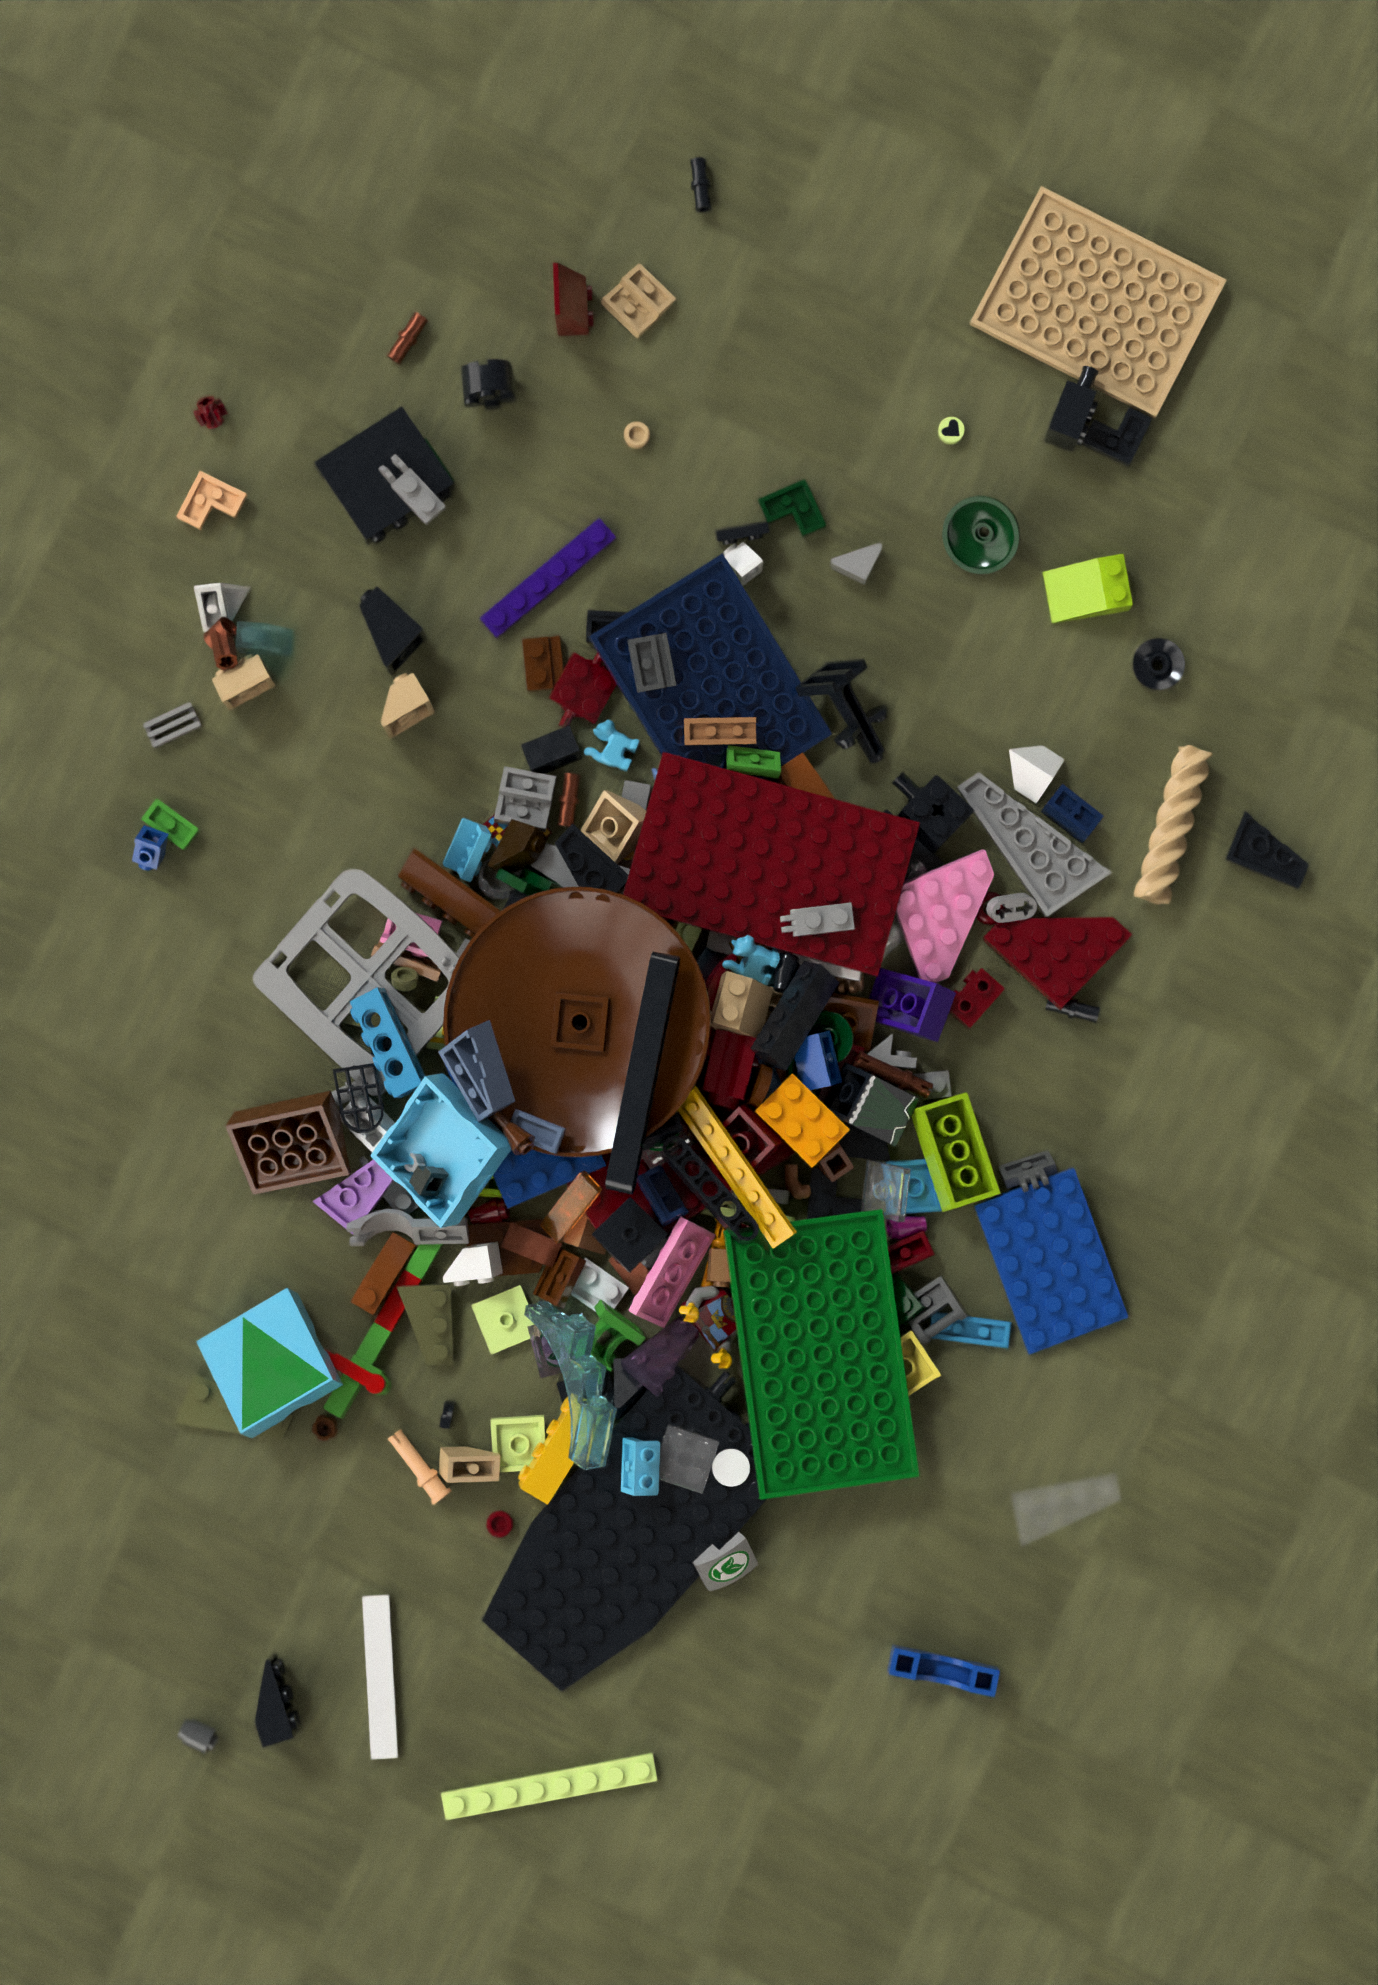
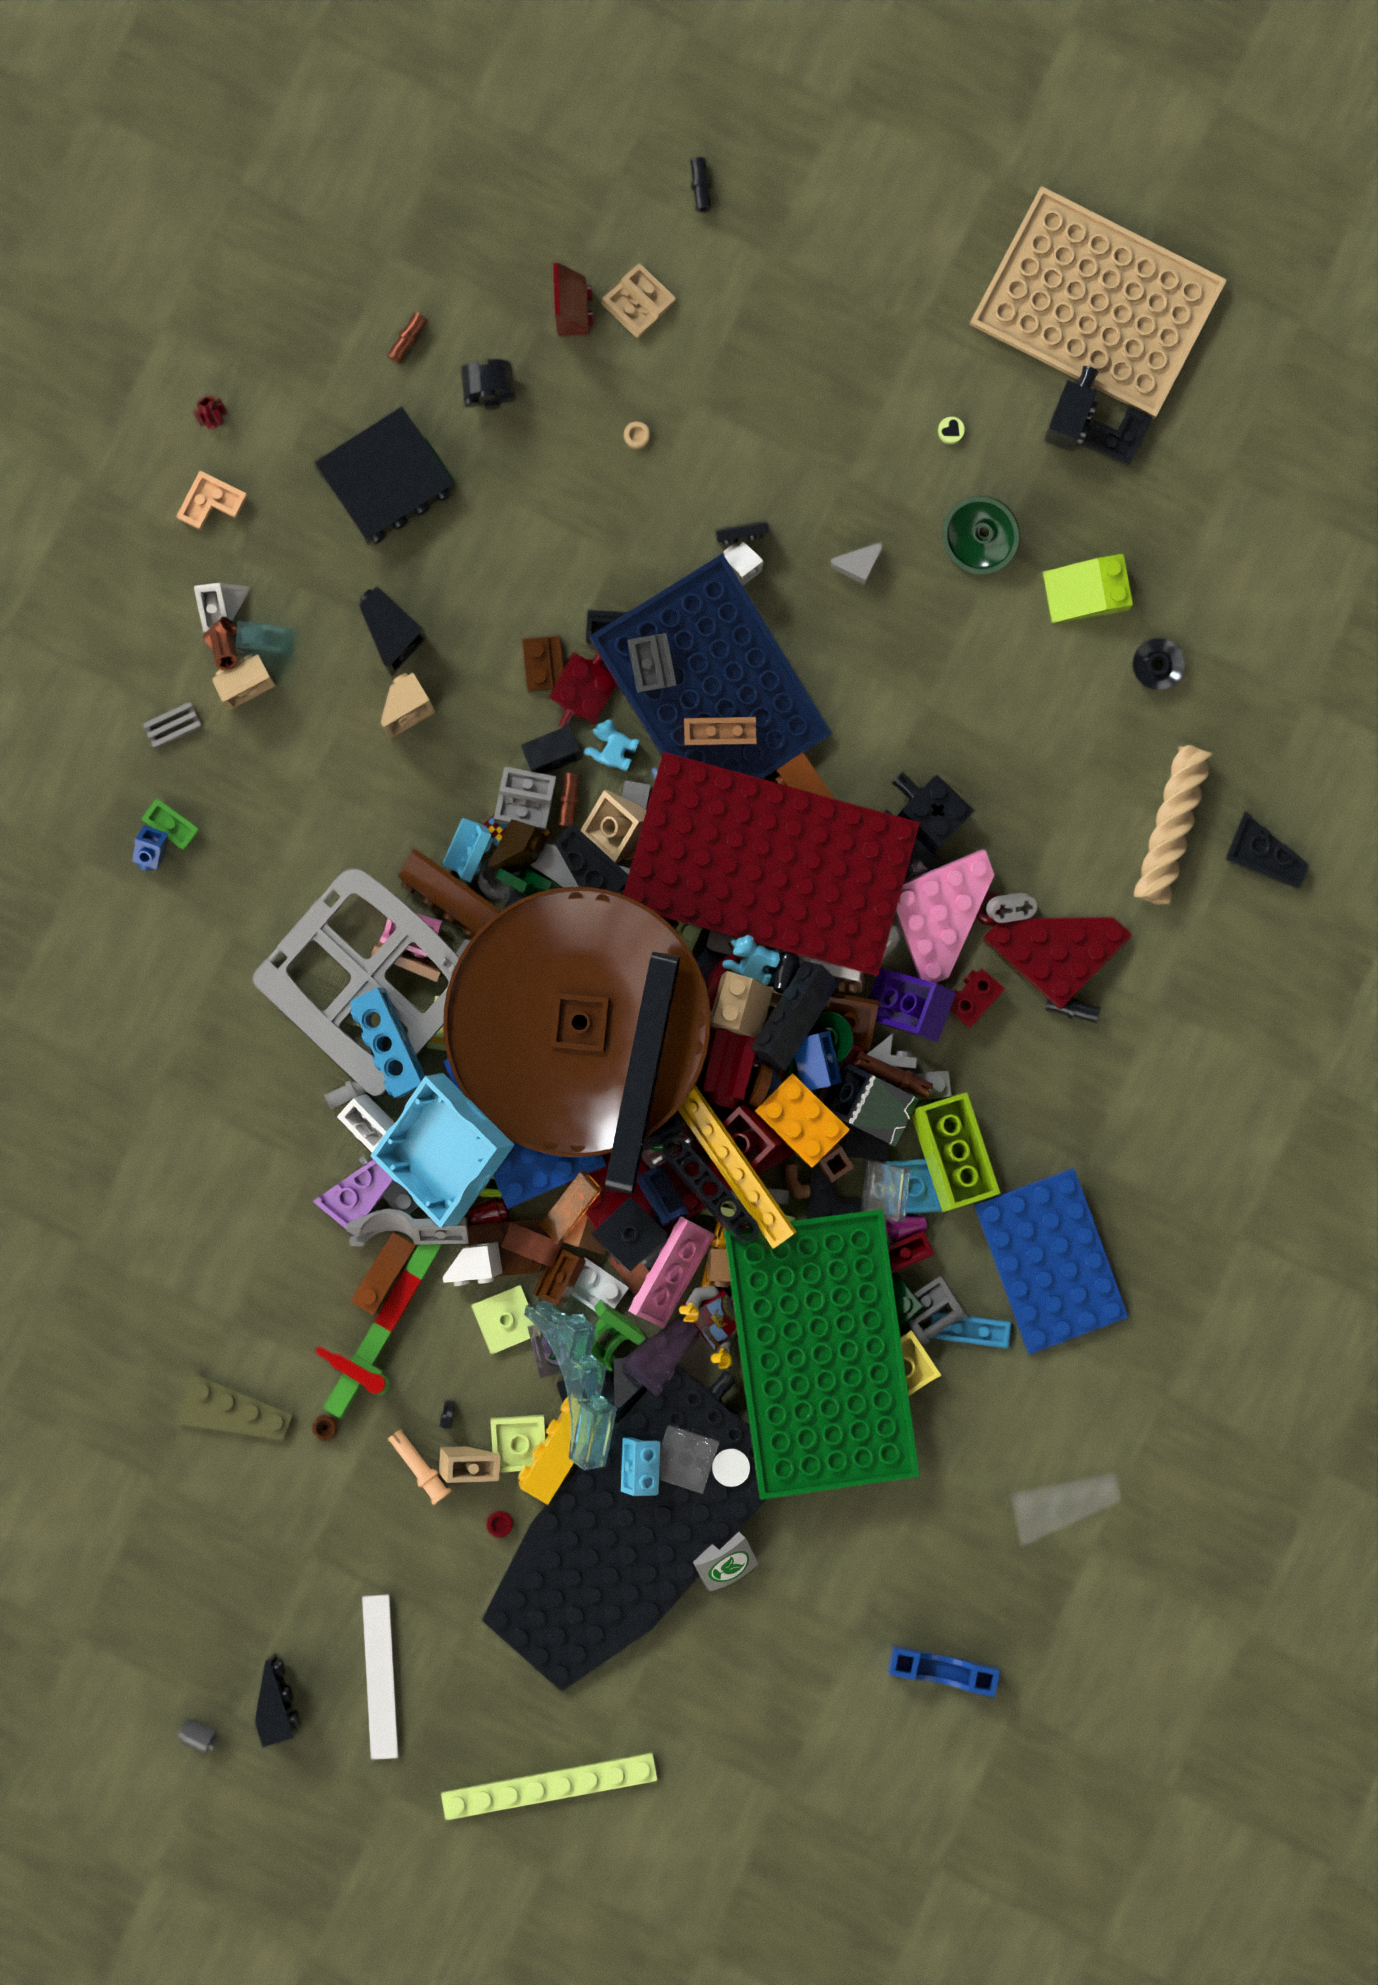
(269, 1363): medium azure tile -> none
(290, 1142): reddish brown slope -> none
(365, 1086): black window -> none
(404, 979): olive tile -> none
(413, 491): light grey hinge -> none
(425, 1179): pearl dark grey piece -> none
(430, 1319): olive wing -> none
(479, 1070): sand blue wedge -> none
(518, 1138): reddish brown cone -> none
(547, 578): dark purple plate -> none
(547, 1134): sand blue tile -> none
(753, 761): bright green plate -> none
(794, 501): dark green plate -> none
(819, 920): light grey hinge -> none
(835, 680): black piece -> none
(1028, 1171): dark grey hinge -> none
(1033, 770): white slope -> none
(1039, 855): light grey wing -> none
(1072, 813): dark blue hinge -> none

